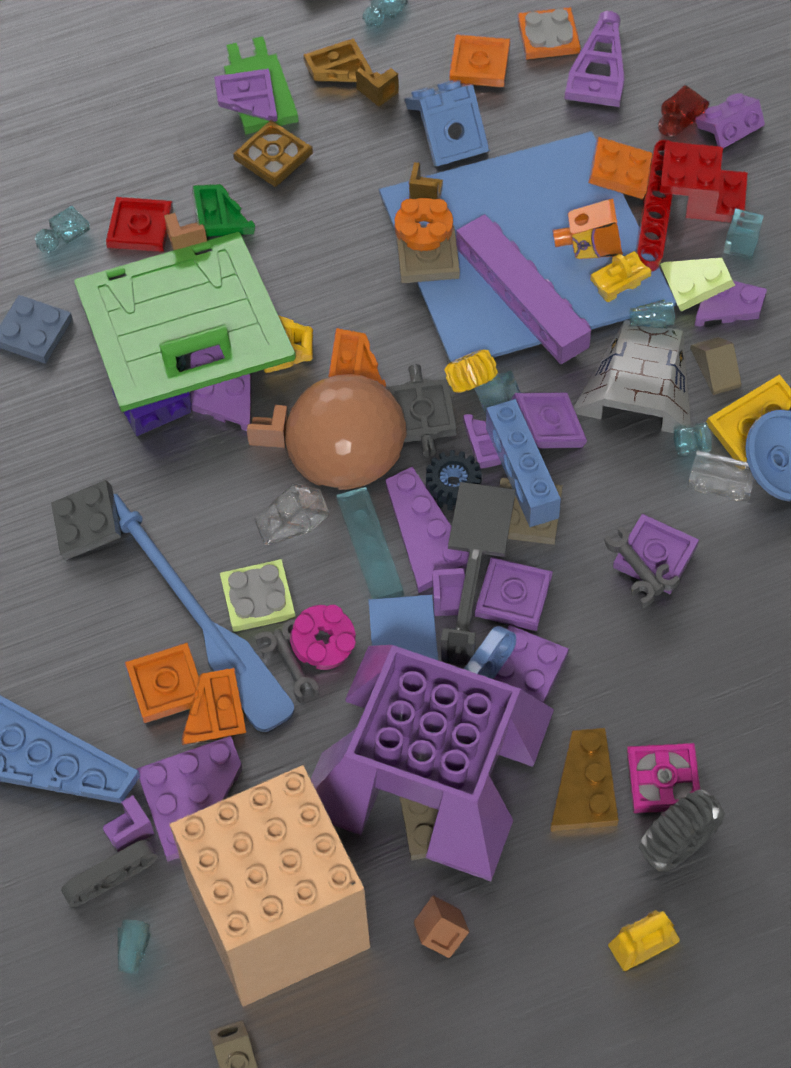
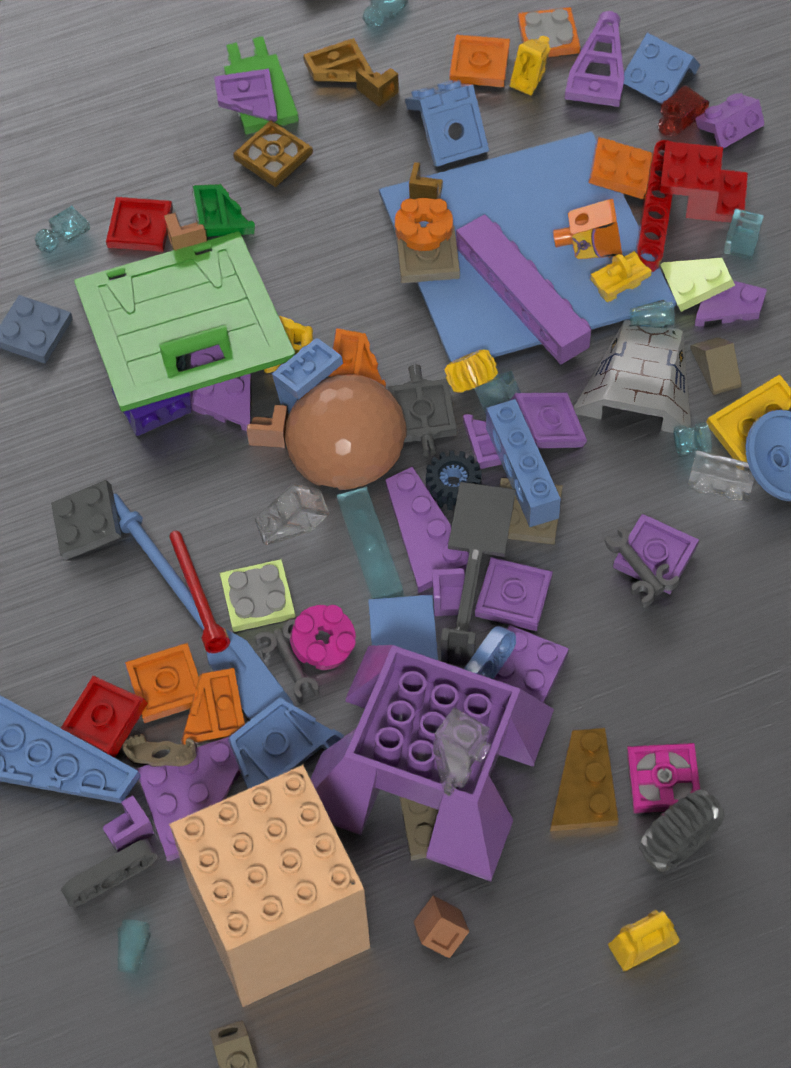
(104, 715): none -> red tile
(141, 751): none -> dark tan piece
(214, 636): none -> red piece
(278, 742): none -> medium blue wing
(305, 371): none -> medium blue bracket
(456, 748): none -> clear slope
(530, 64): none -> yellow piece
(658, 68): none -> medium blue bracket

